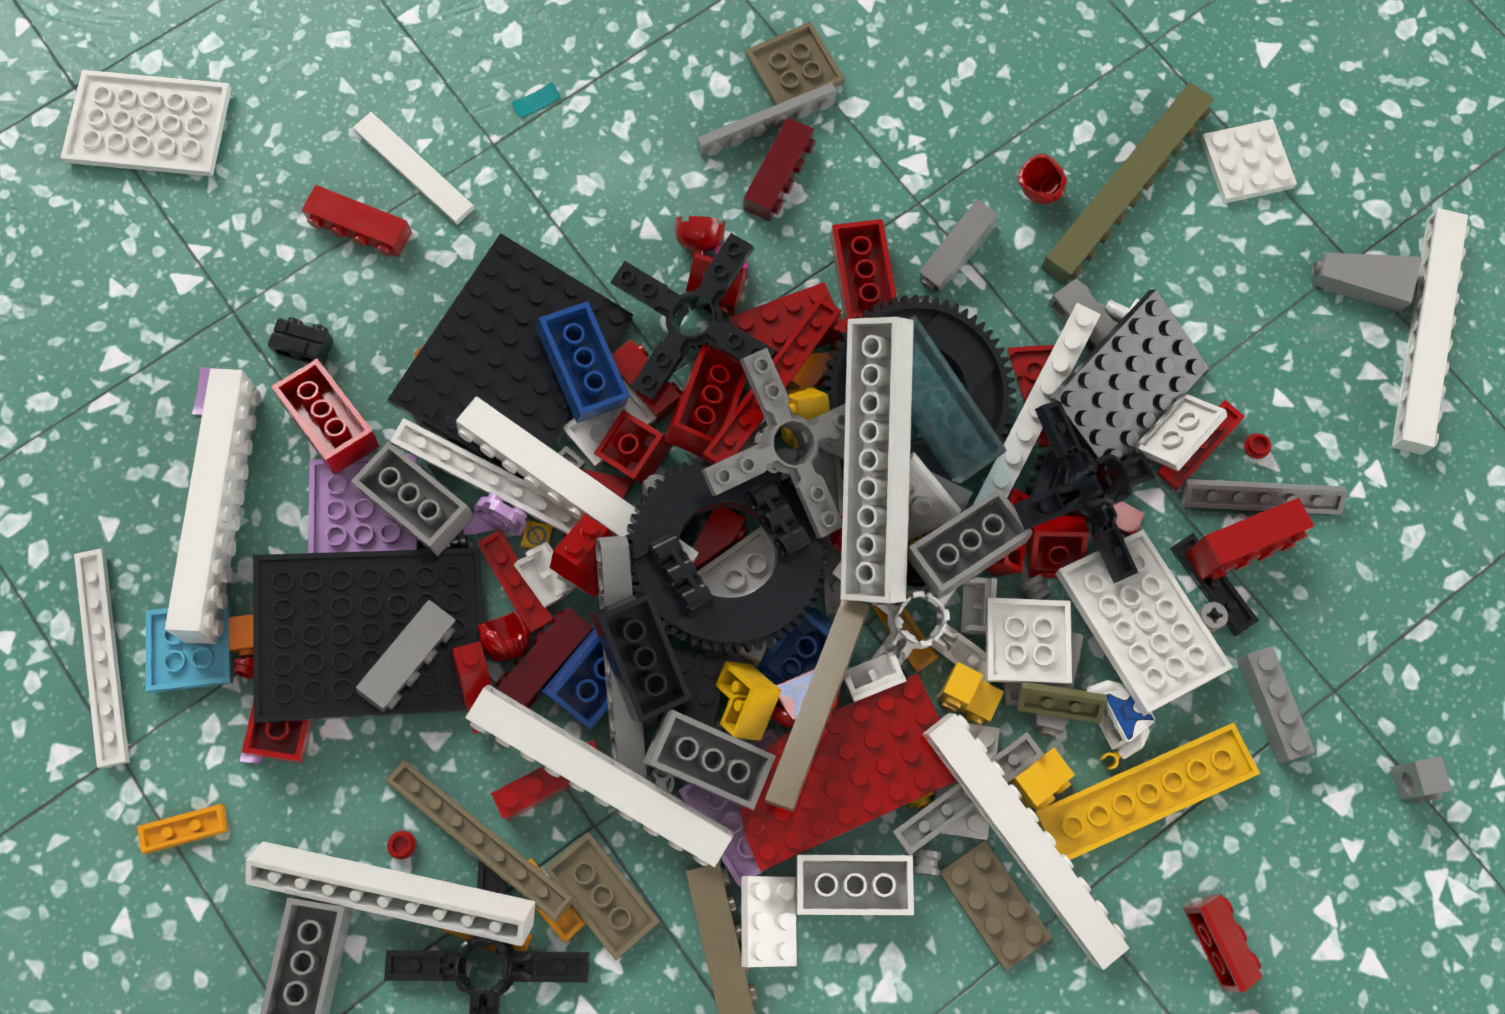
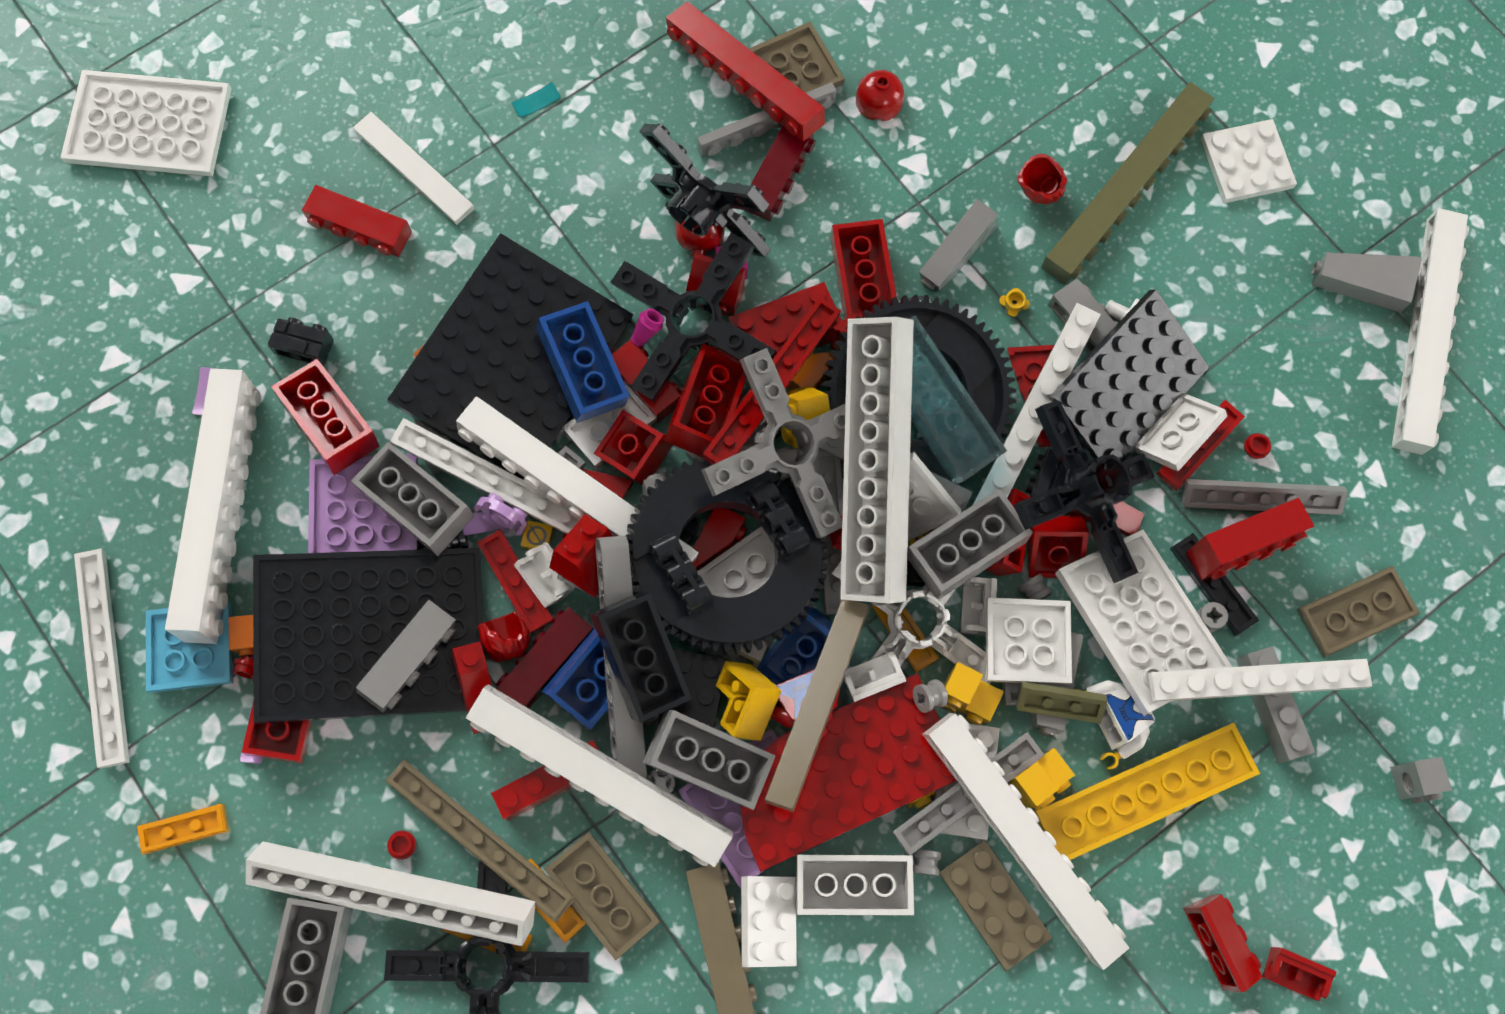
(647, 326): none -> dark pink cone
(701, 197): none -> black piece
(745, 71): none -> red brick
(880, 95): none -> red cylinder
(930, 695): none -> light grey wheel
(1014, 295): none -> yellow plate
(1259, 680): none -> white plate
(1298, 973): none -> red hinge
(1358, 611): none -> dark tan tile

